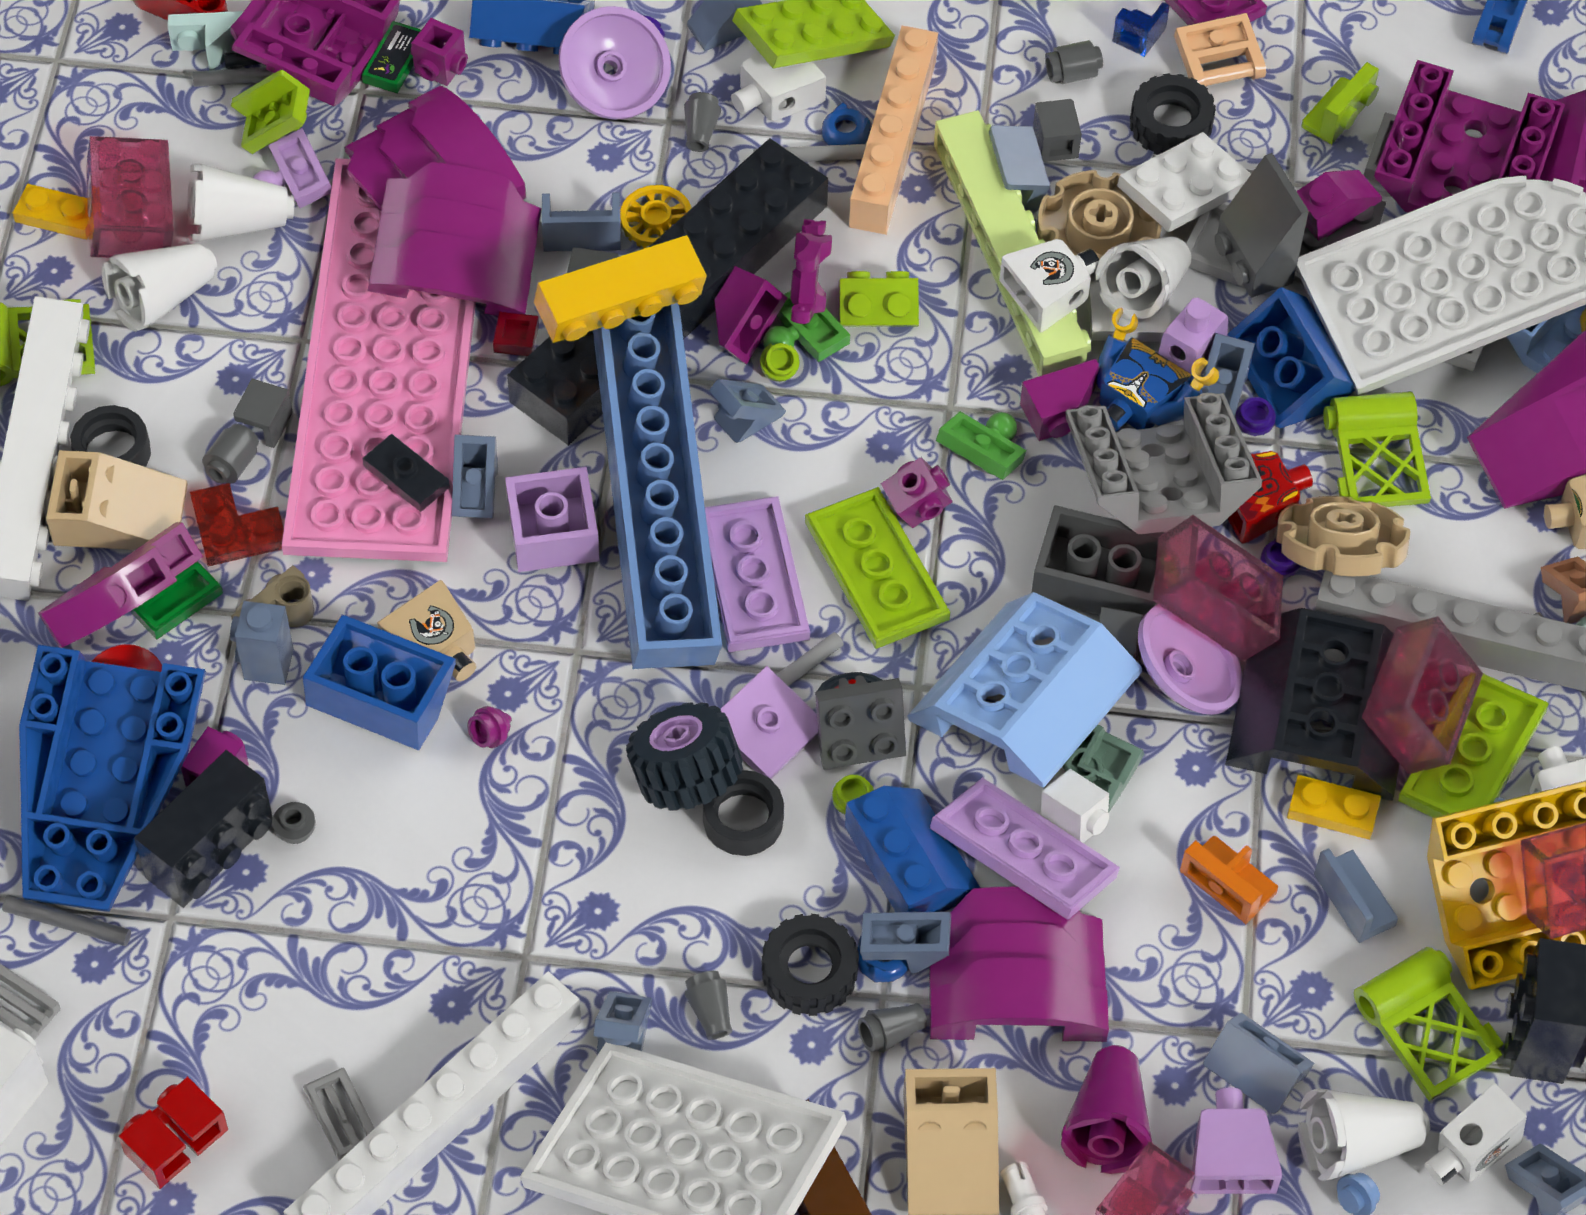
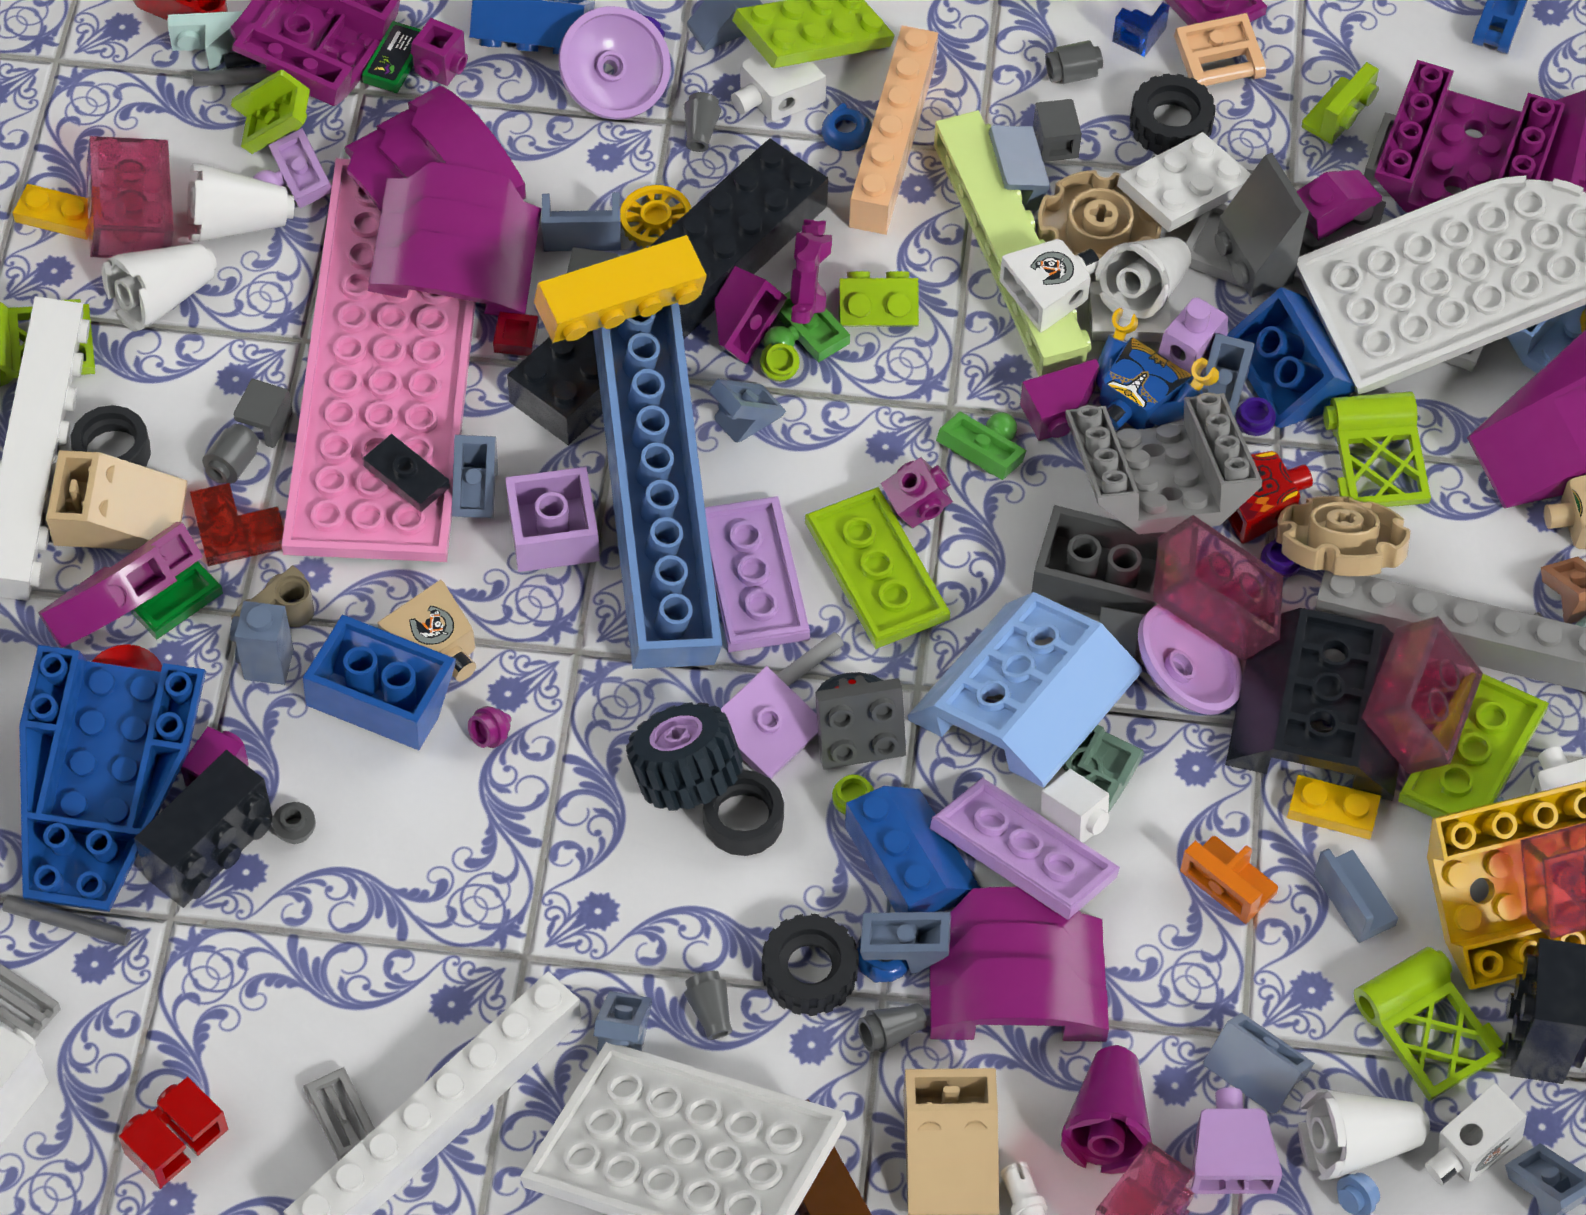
(828, 153): light grey bar -> none

